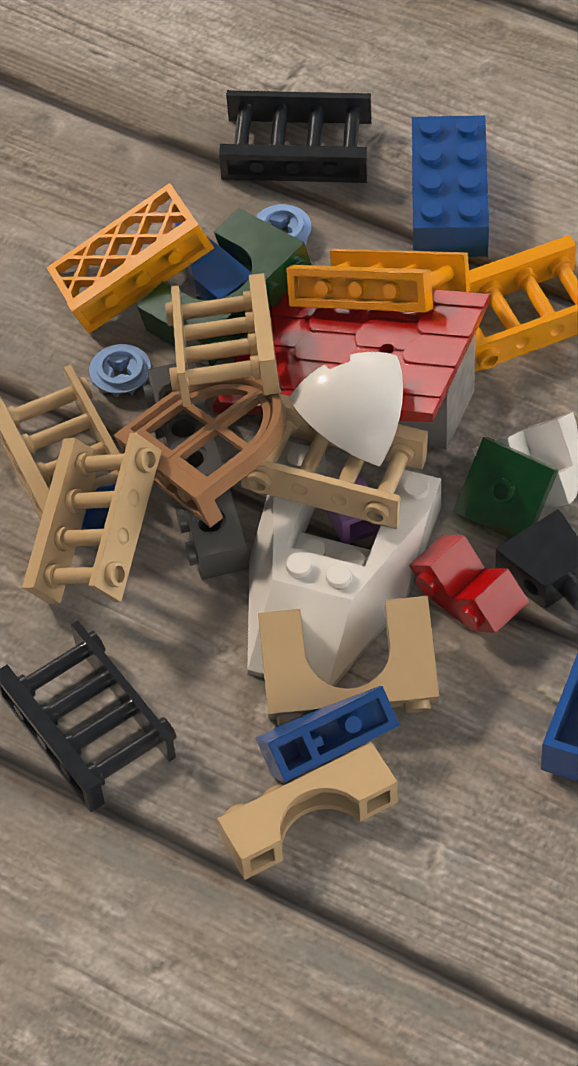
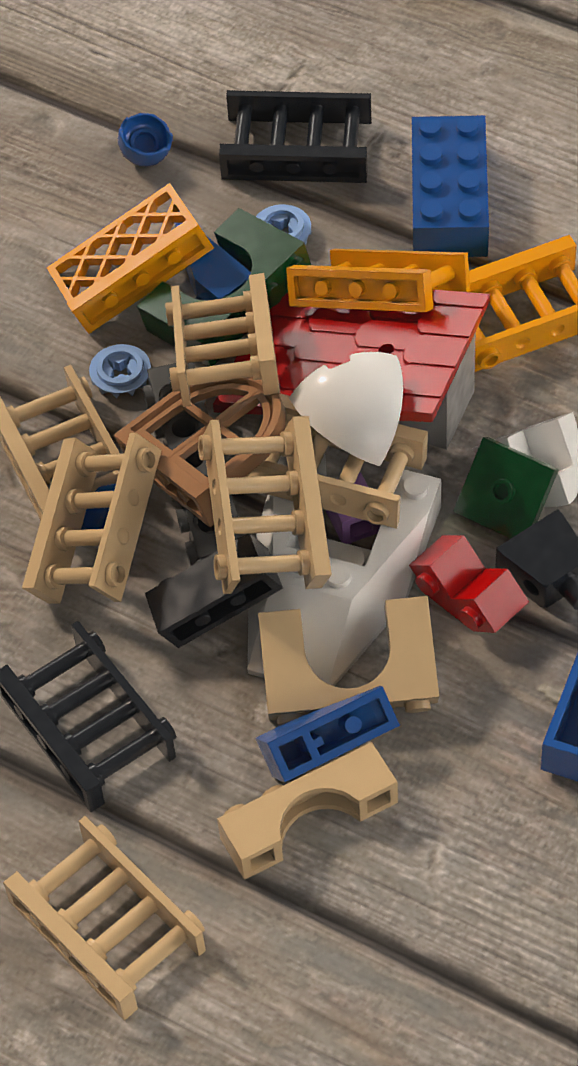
(89, 956): none -> tan fence
(144, 139): none -> blue hair
(195, 600): none -> black brick
(299, 482): none -> tan fence

